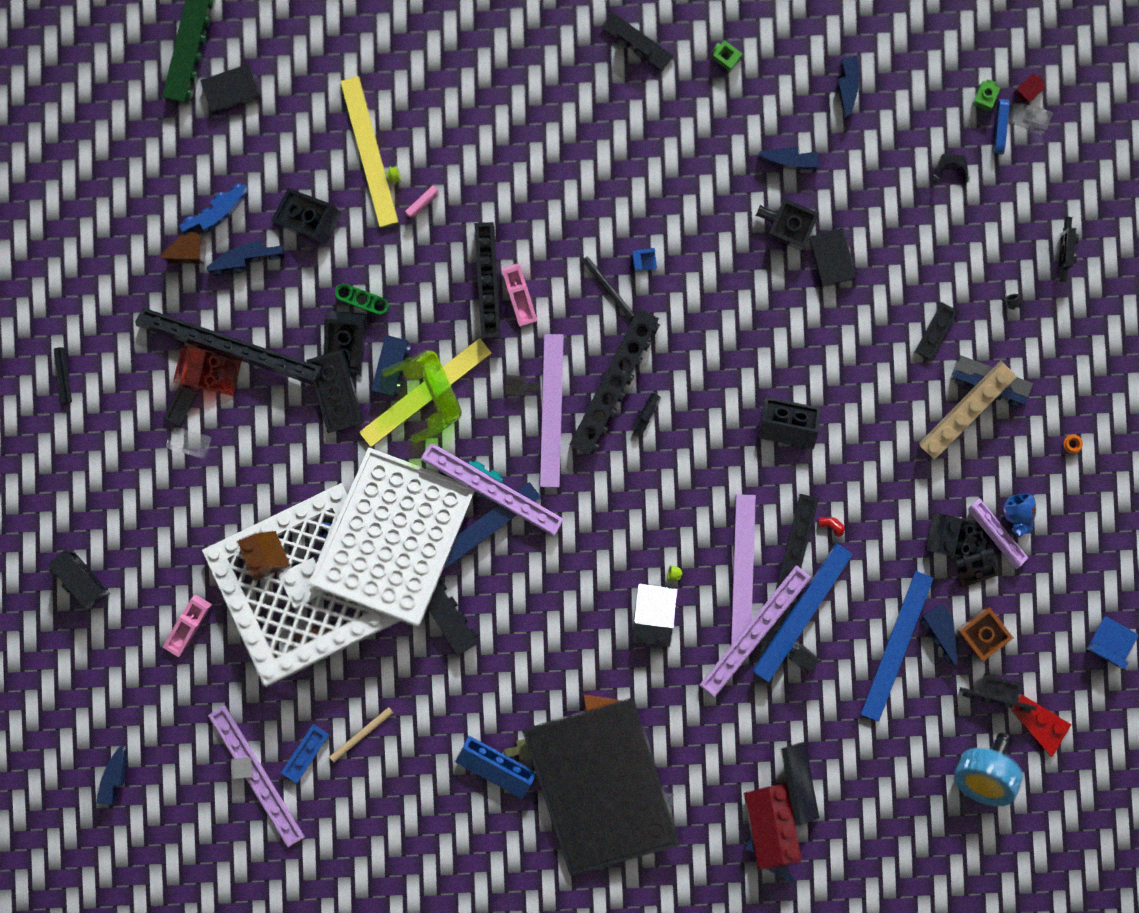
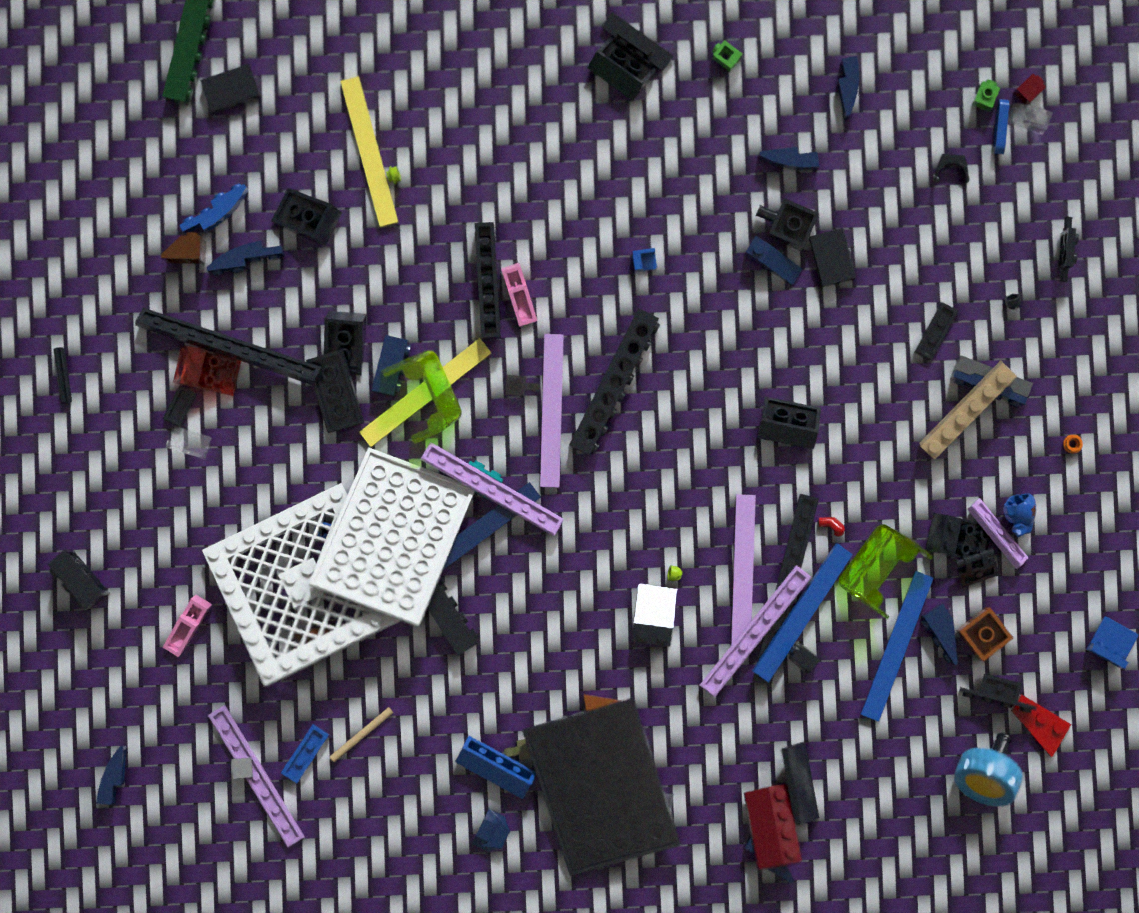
(263, 554): reddish brown slope -> none
(355, 293): green beam -> none
(422, 202): bright pink tile -> none
(492, 831): none -> dark blue slope
(608, 287): black bar -> none
(621, 68): none -> black slope
(646, 414): black piece -> none
(773, 260): none -> dark blue slope
(874, 564): none -> clear neon green windscreen

